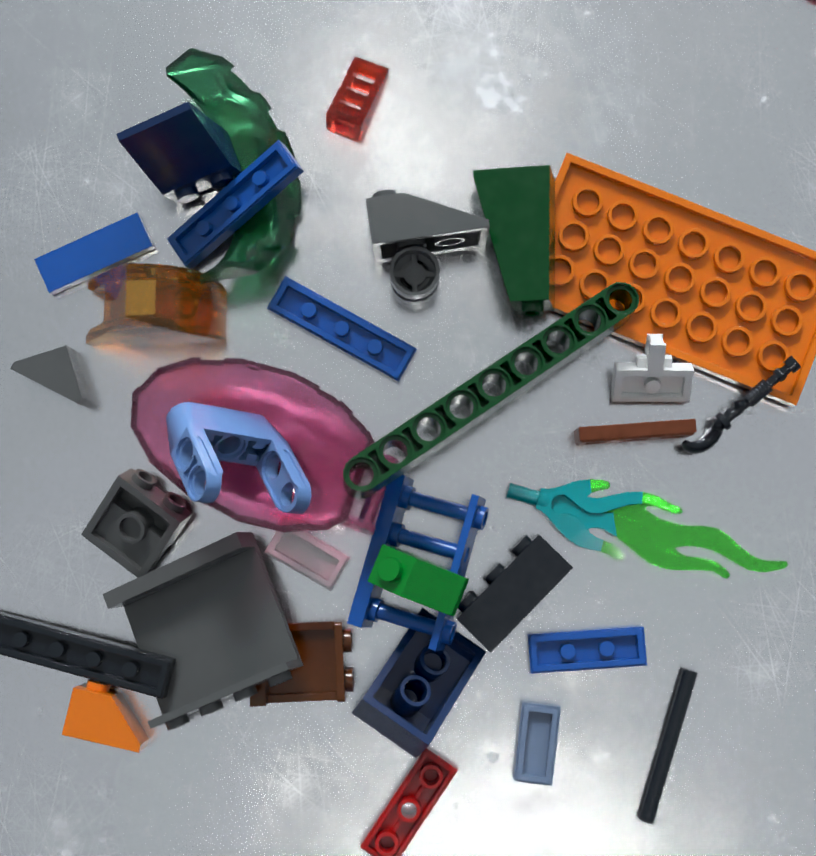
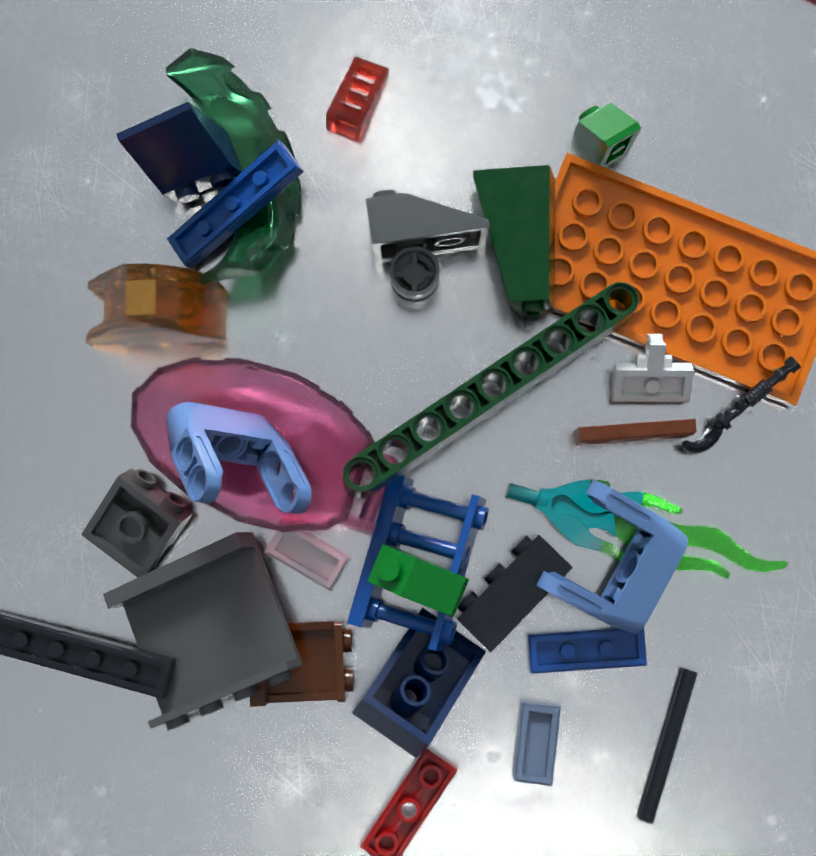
(57, 371): dark grey slope -> none
(94, 254): blue tile -> none
(103, 718): orange slope -> none
(342, 329): blue tile -> none
(606, 133): none -> green slope
(640, 573): none -> medium blue connector

